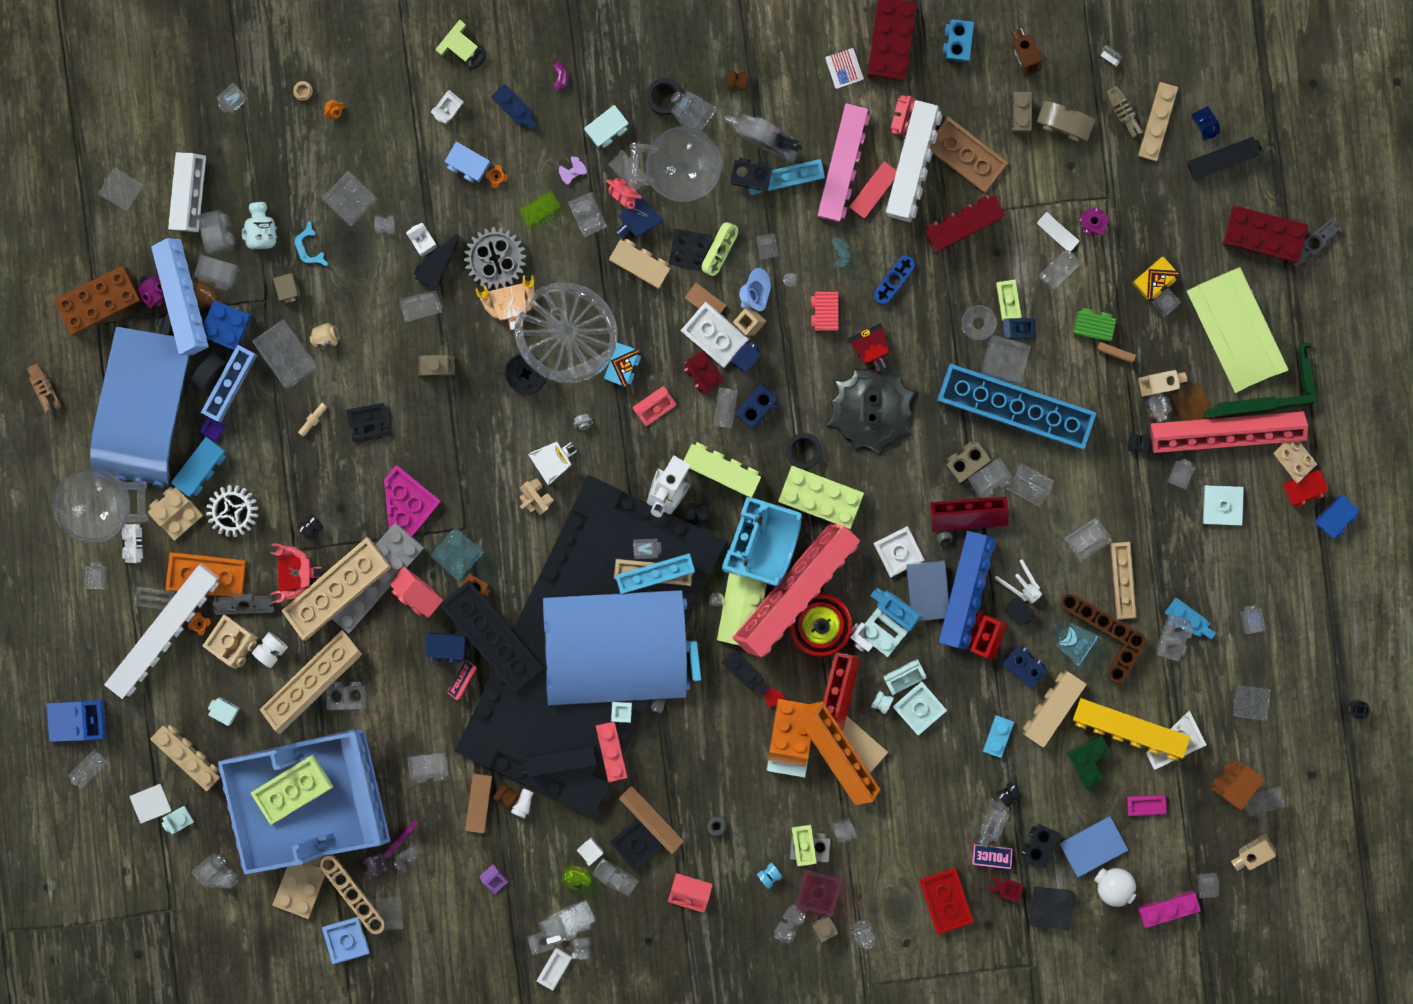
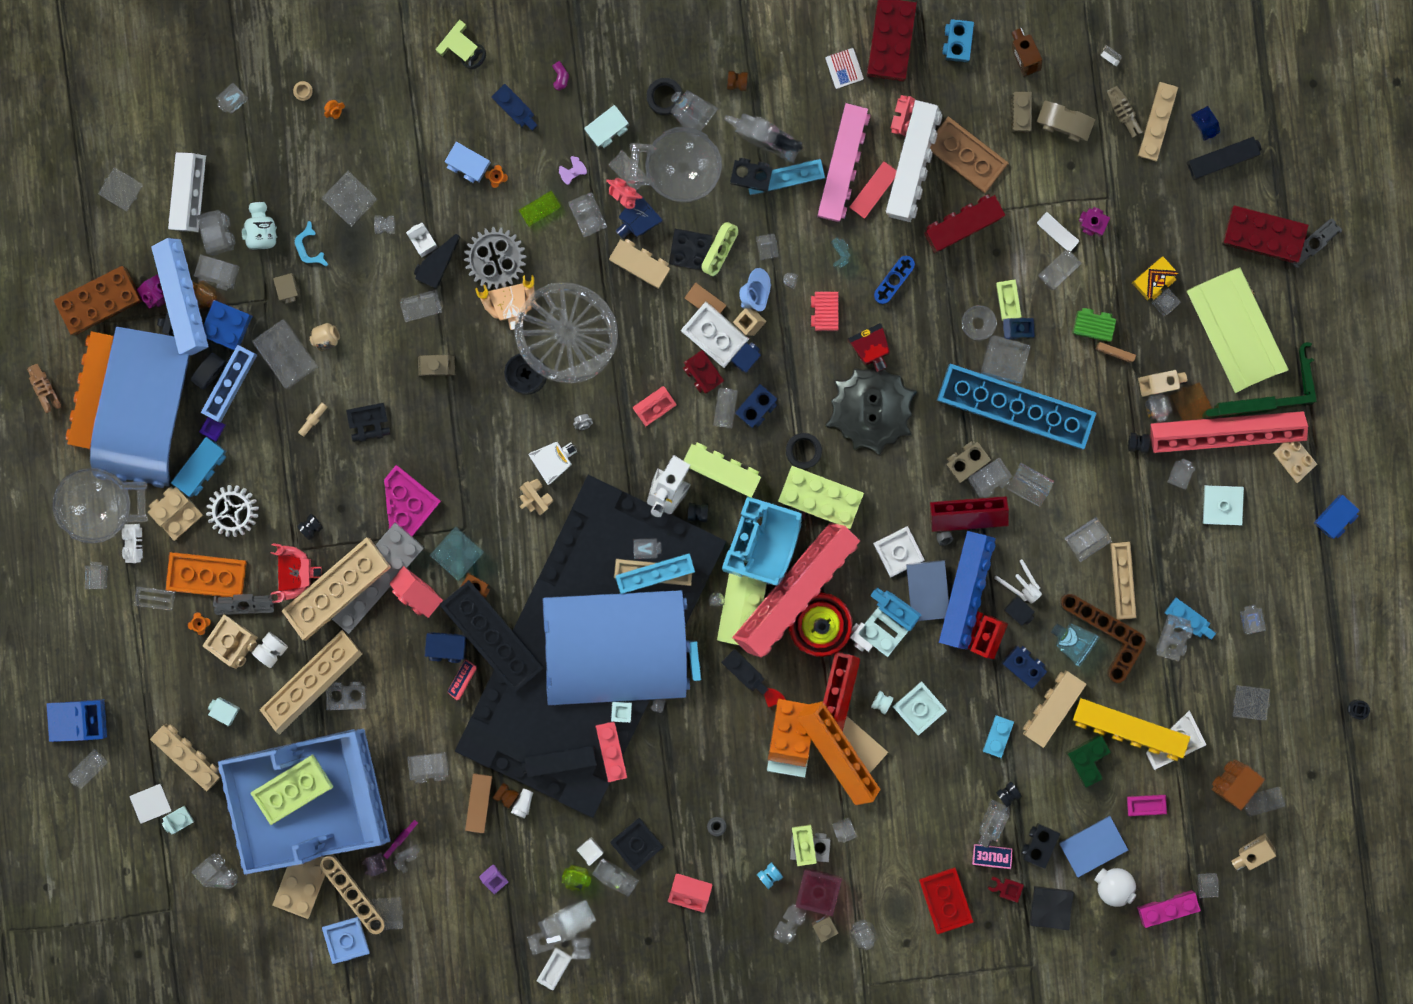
(90, 389): none -> orange brick
(162, 630): white brick -> none
(447, 107): white bracket -> none
(622, 365): brick -> none
(651, 819): medium nougat tile -> none
(904, 677): light aqua hinge -> none
(1309, 486): red brick -> none

